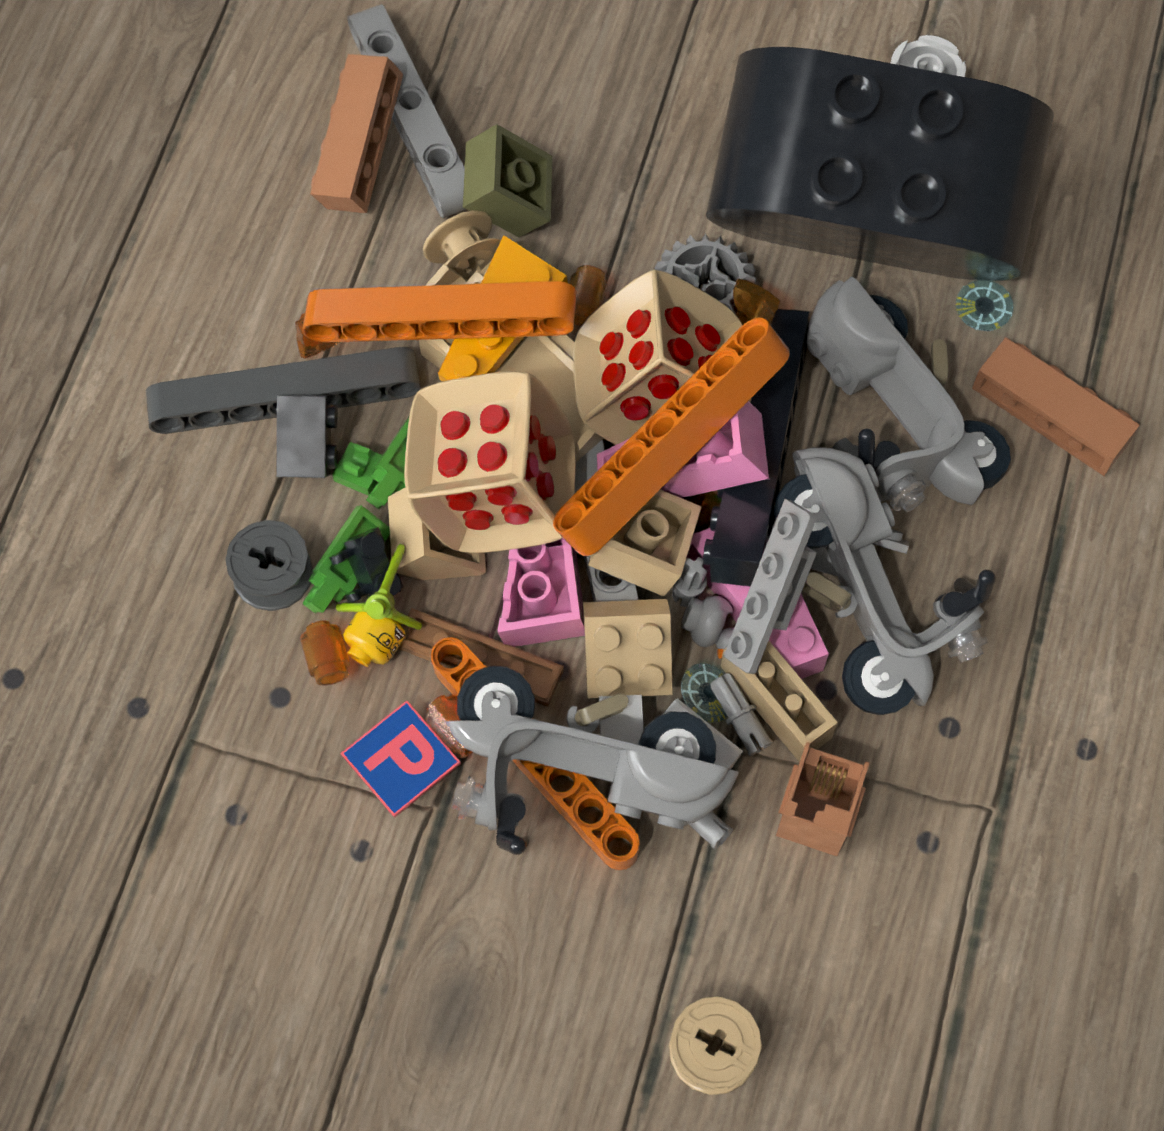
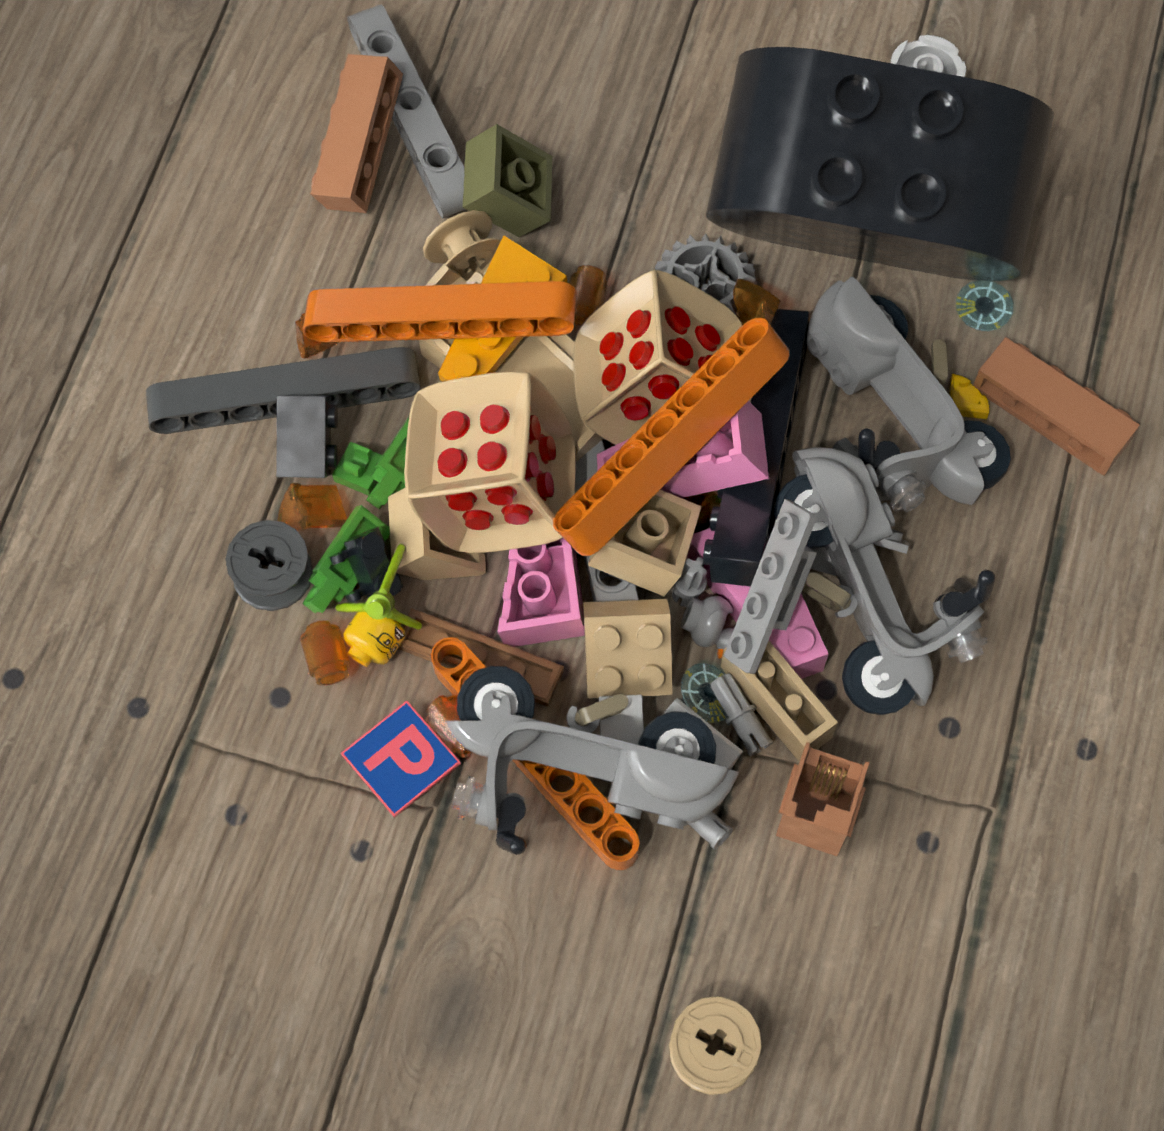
(312, 507): none -> clear orange tile
(968, 398): none -> yellow tile

